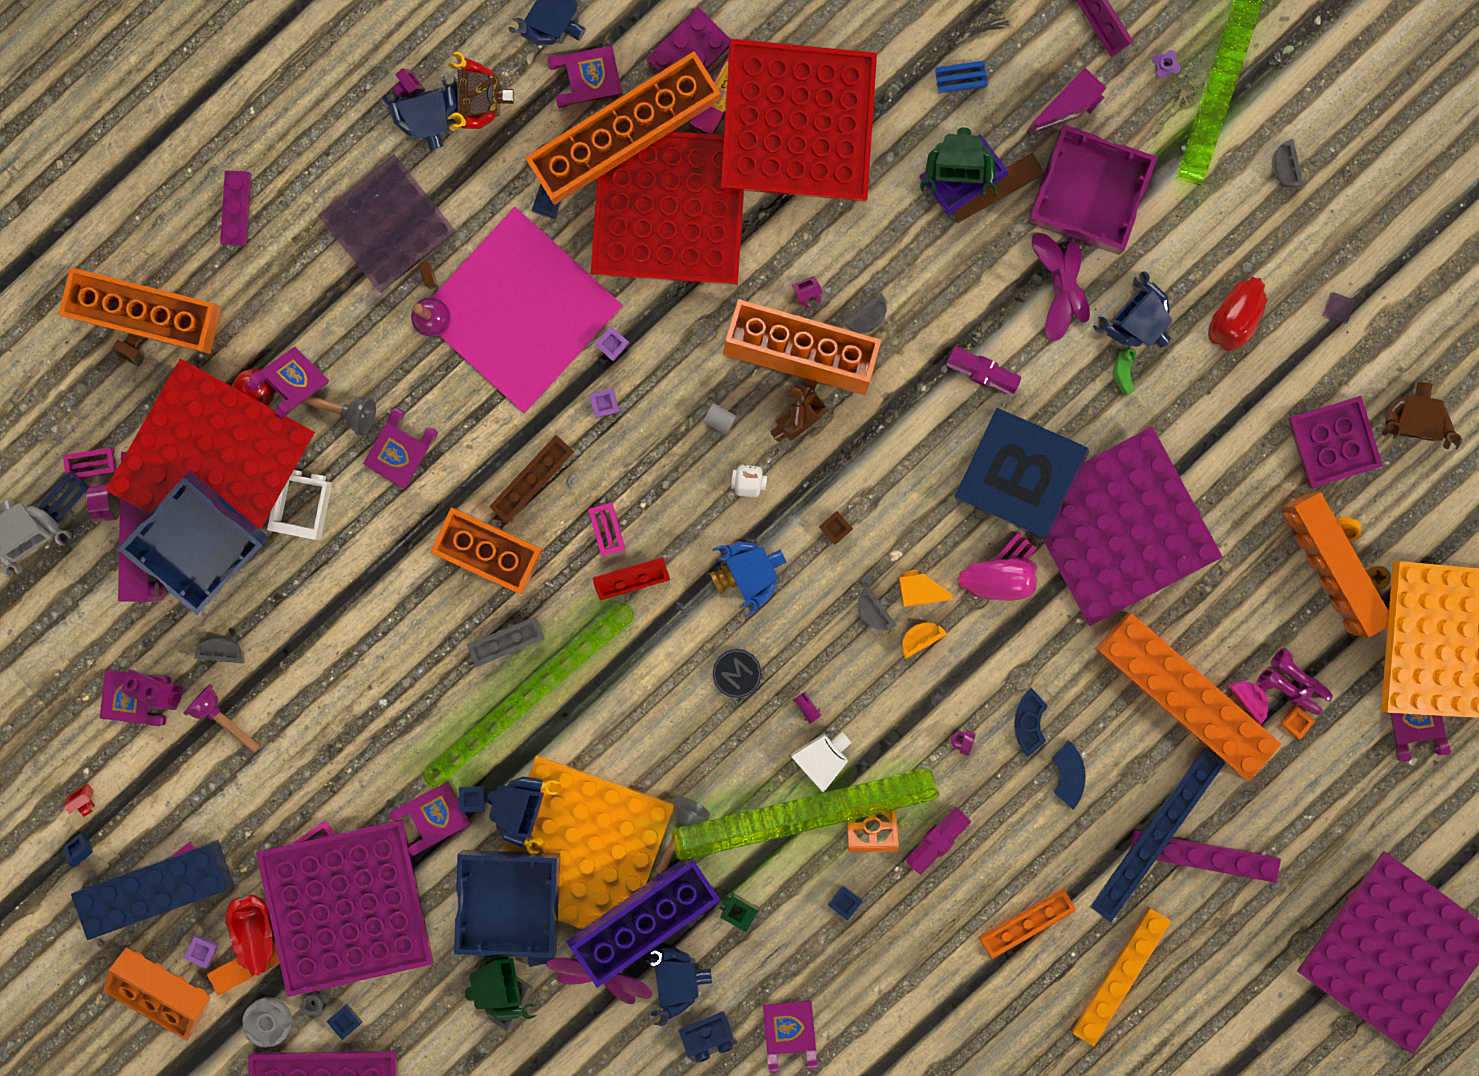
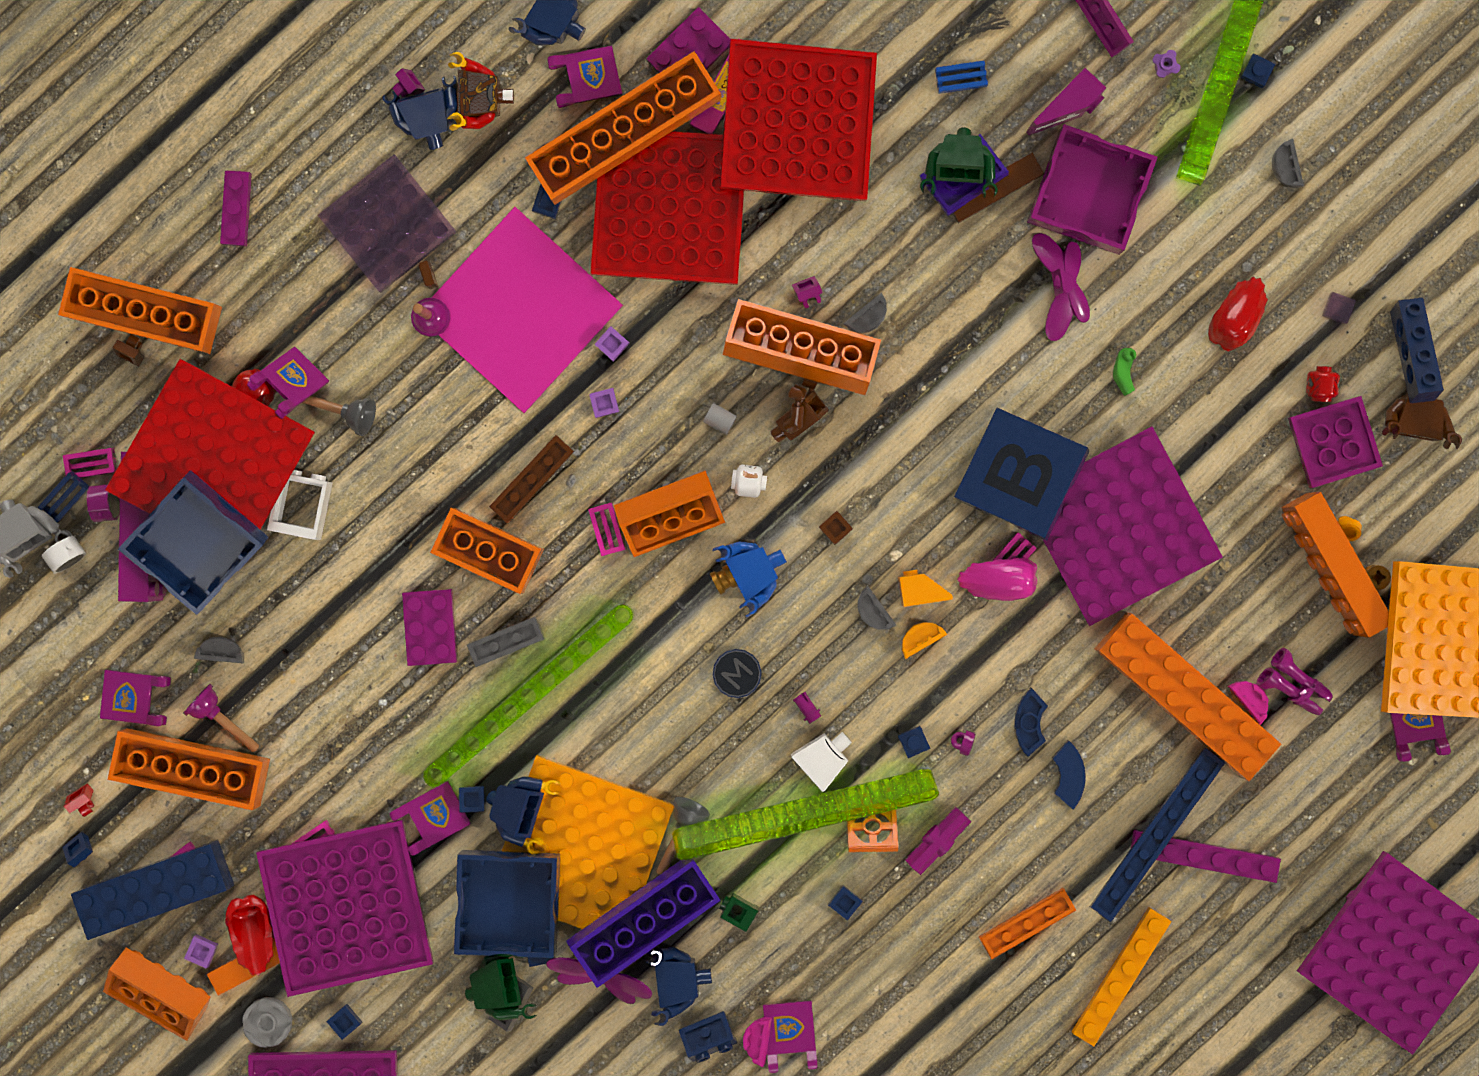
(63, 554): none -> white piece
(151, 691): magenta bracket -> none
(188, 769): none -> orange brick
(307, 1007): flat silver plate -> none
(398, 453): magenta flag -> none
(429, 627): none -> magenta plate
(631, 578): red plate -> none
(669, 514): none -> orange slope
(756, 1040): none -> dark pink plate
(914, 741): none -> dark blue plate
(983, 371): magenta piece -> none
(1142, 318): dark blue torso -> none
(1257, 70): none -> dark blue plate
(1297, 722): orange tile -> none
(1322, 384): none -> red head
(1416, 350): none -> dark blue brick

